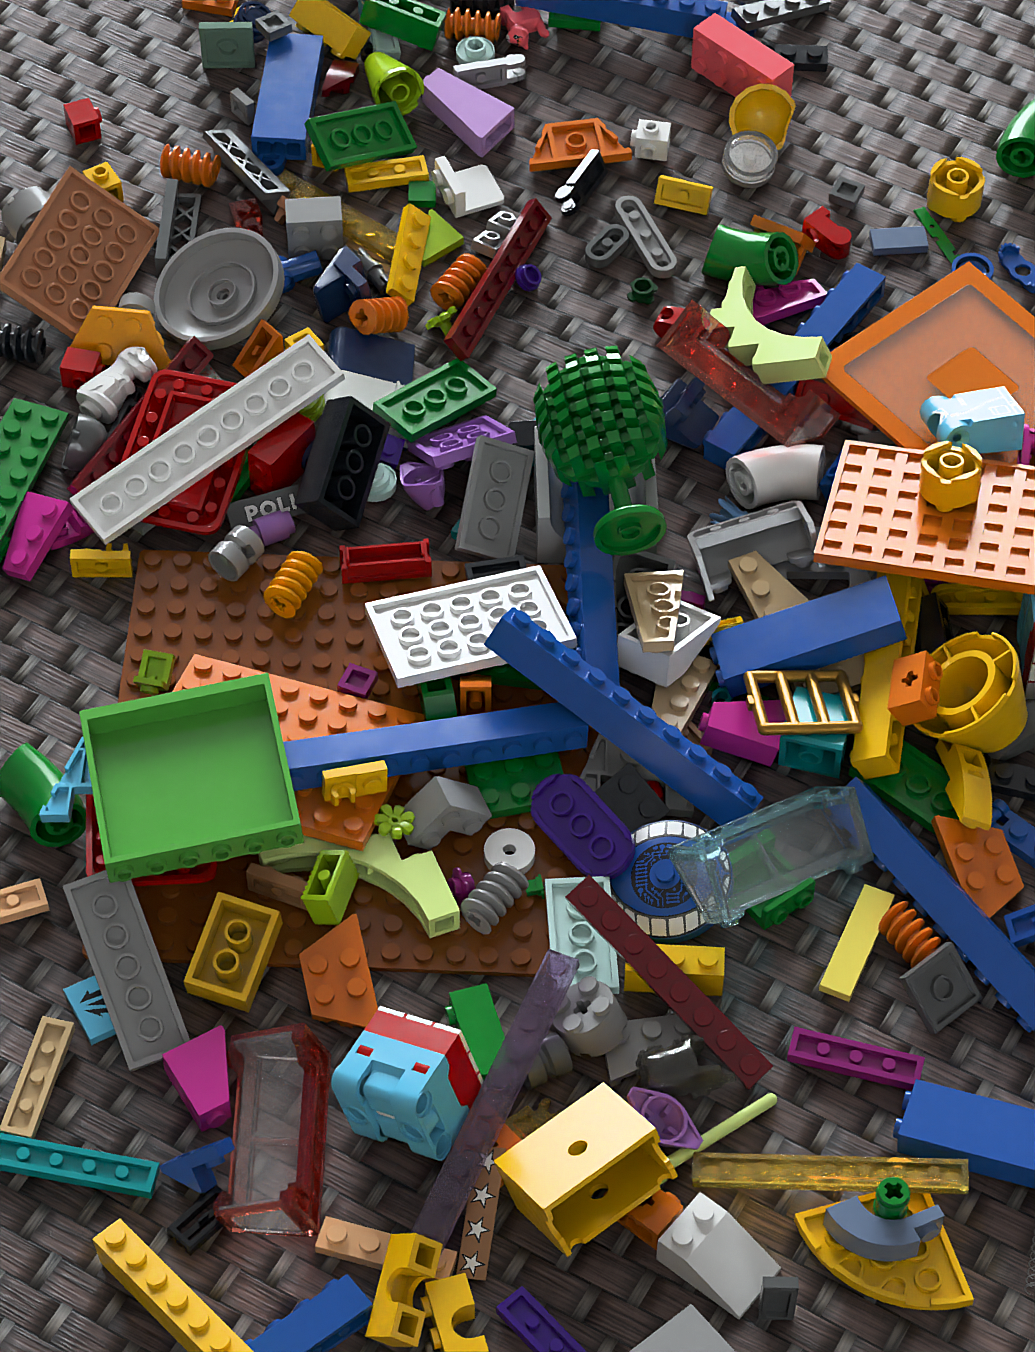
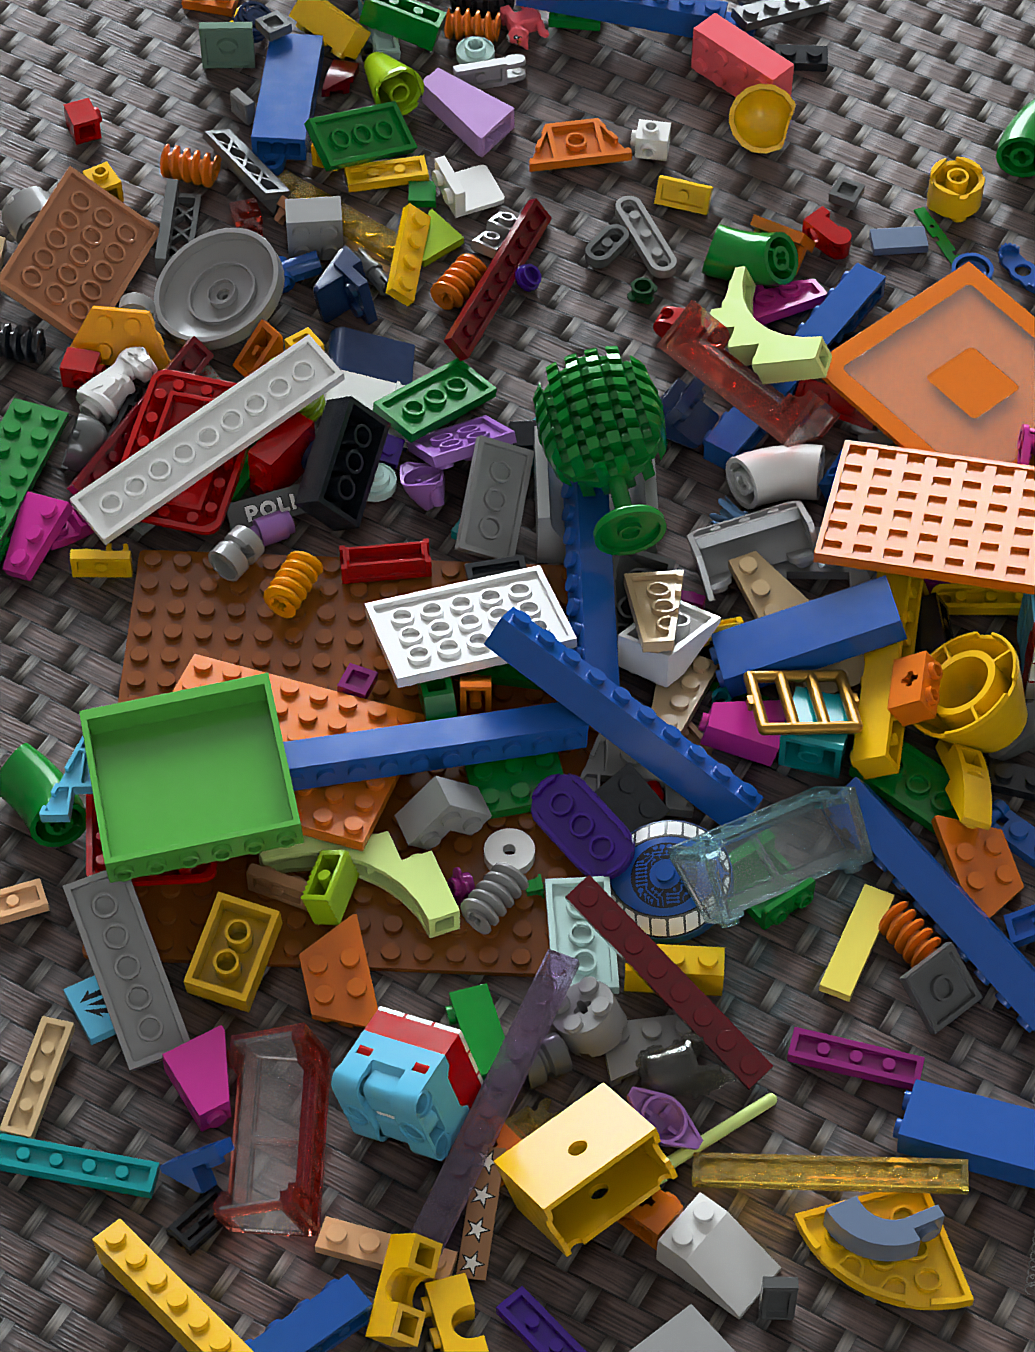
(155, 672): lime bracket -> none
(354, 781): yellow plate -> none
(379, 315): orange piece -> none
(394, 821): lime plant -> none
(442, 320): lime plant -> none
(582, 183): black hinge -> none
(749, 159): clear piece -> none
(891, 1199): green piece -> none
(950, 475): yellow brick -> none
(981, 418): medium azure piece -> none

